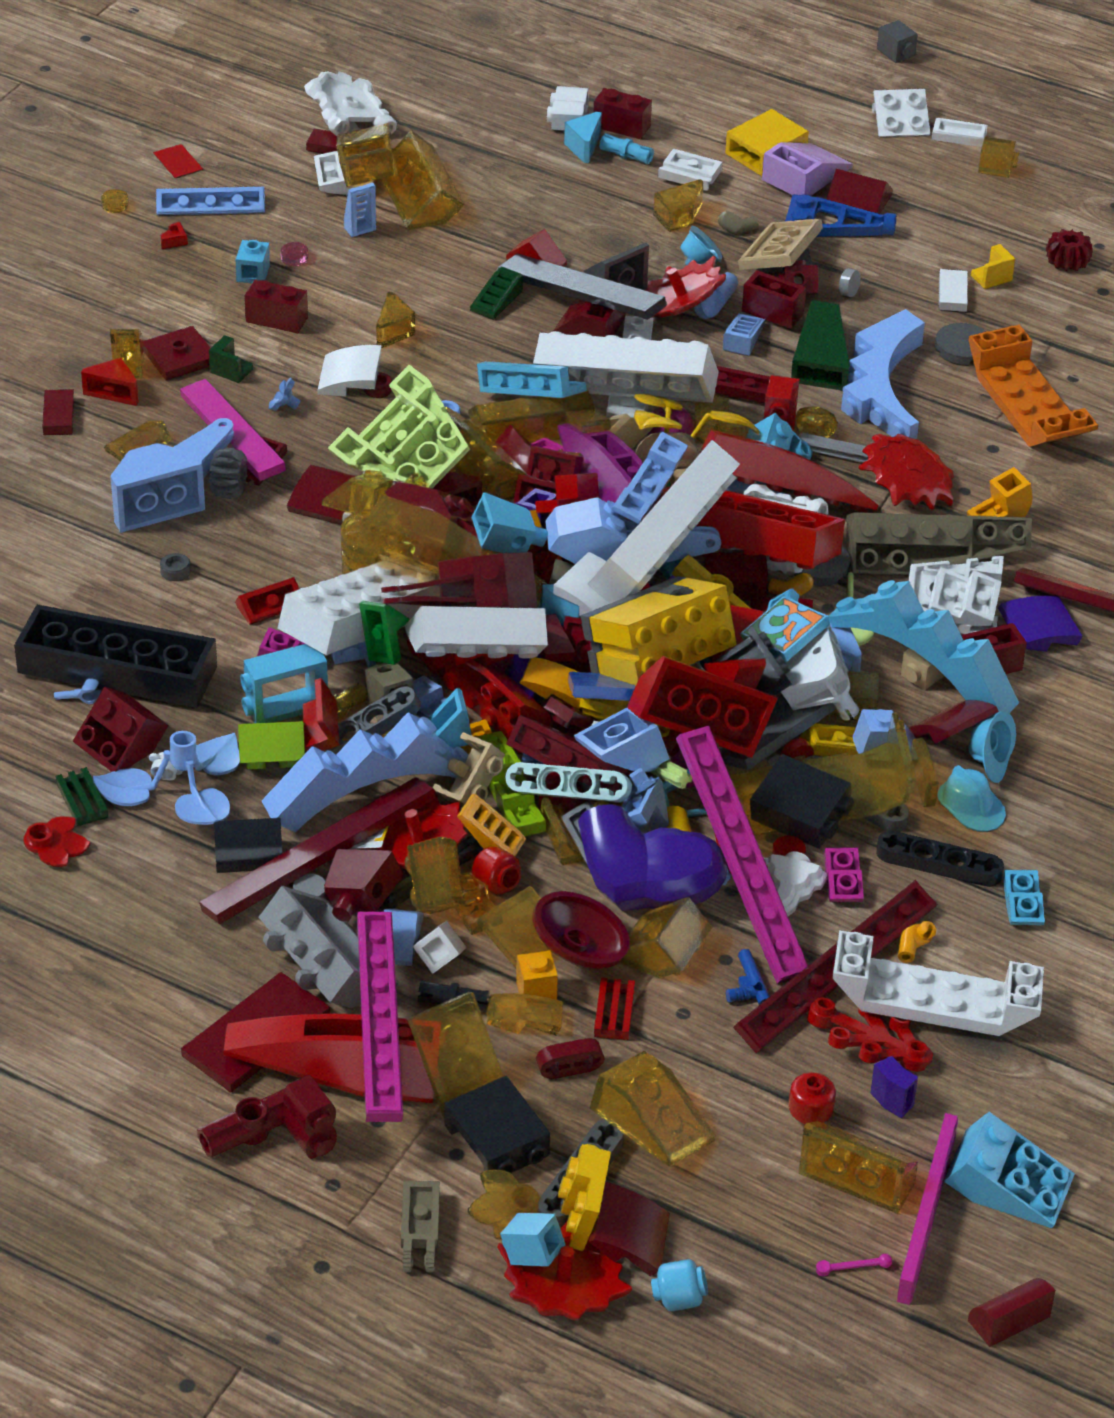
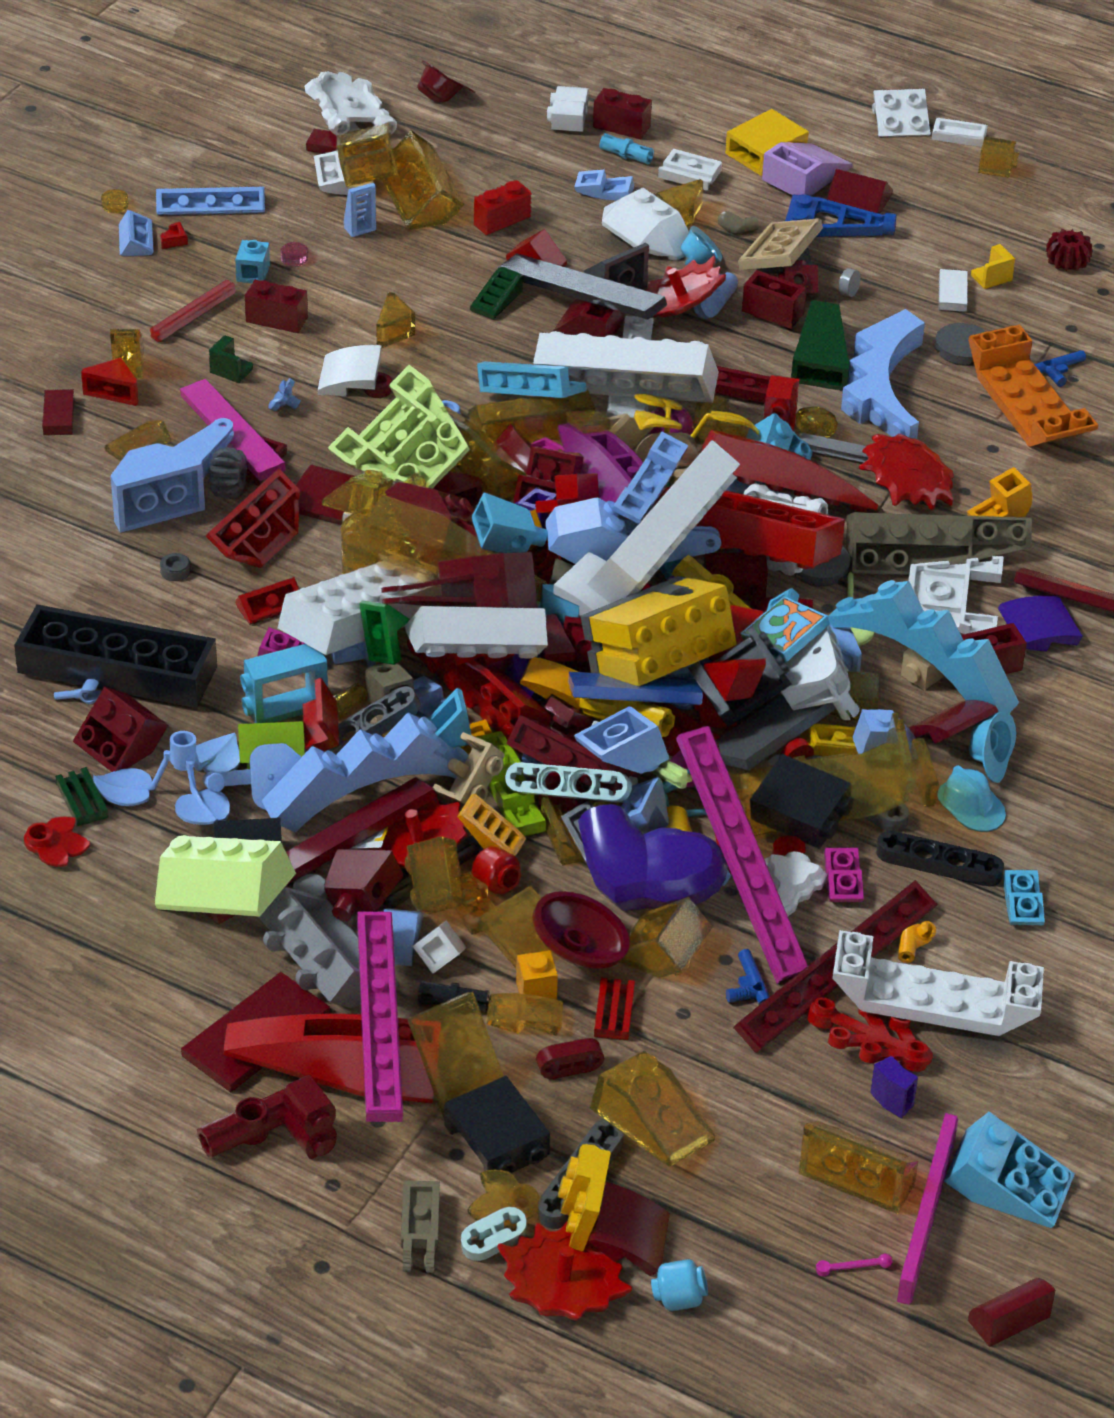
(135, 235): none -> light blue slope
(169, 772): white plate -> none
(178, 160): red sticker -> none
(178, 352): dark red plate -> none
(192, 310): none -> red axle
(221, 875): none -> yellowish green slope
(260, 522): none -> red wedge
(267, 767): none -> light blue piece
(437, 85): none -> dark red piece
(491, 1231): none -> light aqua beam
(502, 207): none -> red brick
(532, 1239): medium azure brick -> none
(583, 134): medium azure slope -> none
(598, 186): none -> light blue slope
(641, 780): light blue piece -> none
(648, 220): none -> white wedge
(692, 699): red slope -> none
(743, 334): light blue slope -> none
(800, 583): light orange arm -> none
(812, 1098): red head -> none
(897, 41): dark grey brick -> none
(968, 599): white slope -> none
(1058, 365): none -> blue hose

